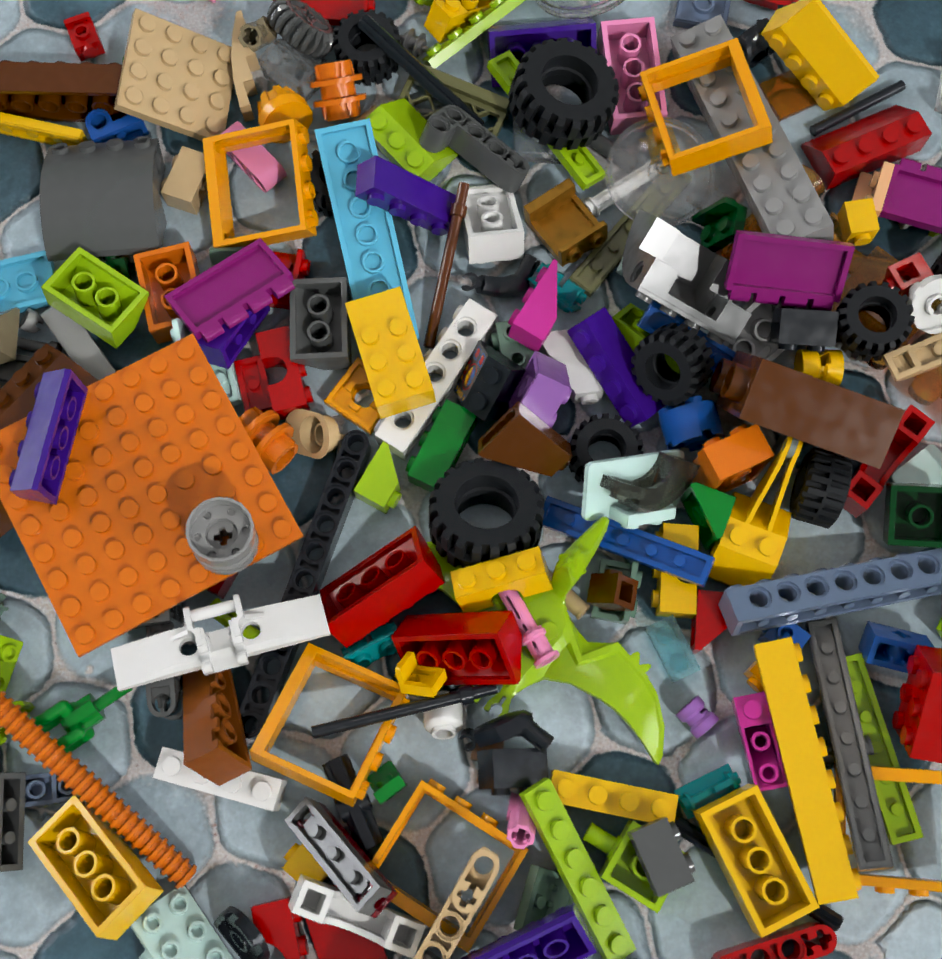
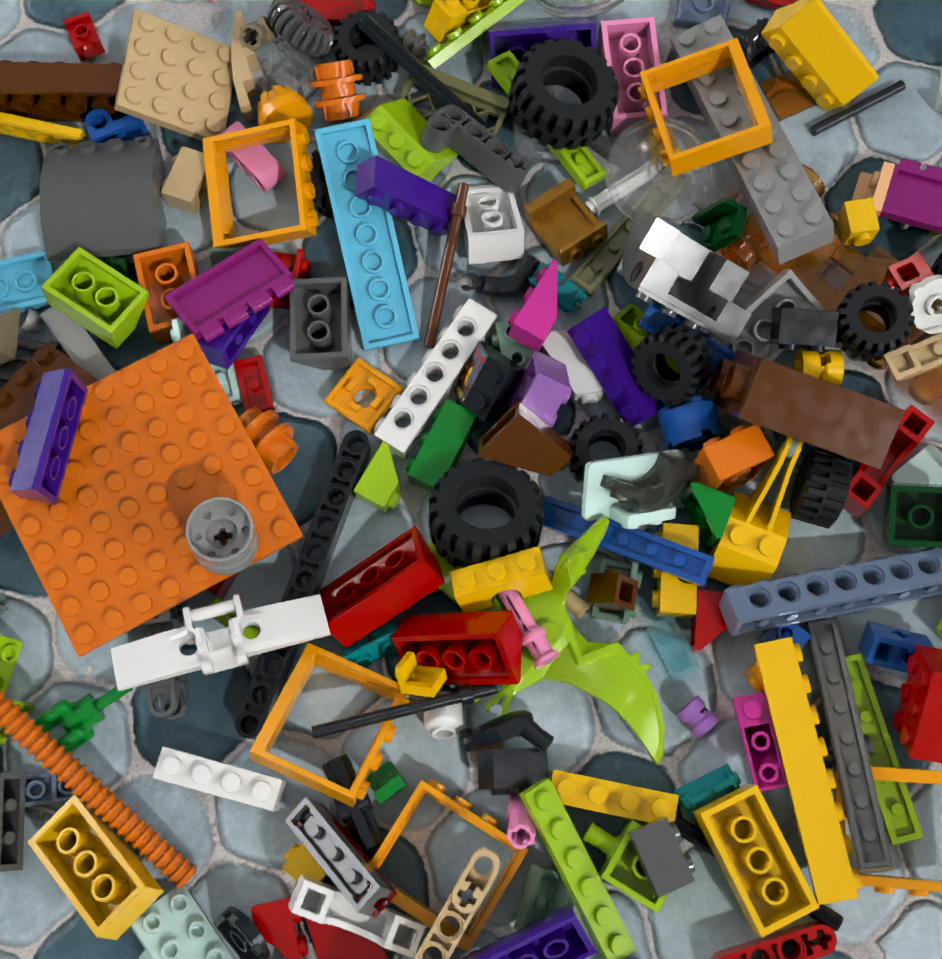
(213, 727): dark orange wedge -> none
(291, 391): red arch -> none
(314, 432): tan piece -> none
(390, 352): yellow brick -> none
(787, 268): magenta hinge -> none
(866, 144): red slope -> none

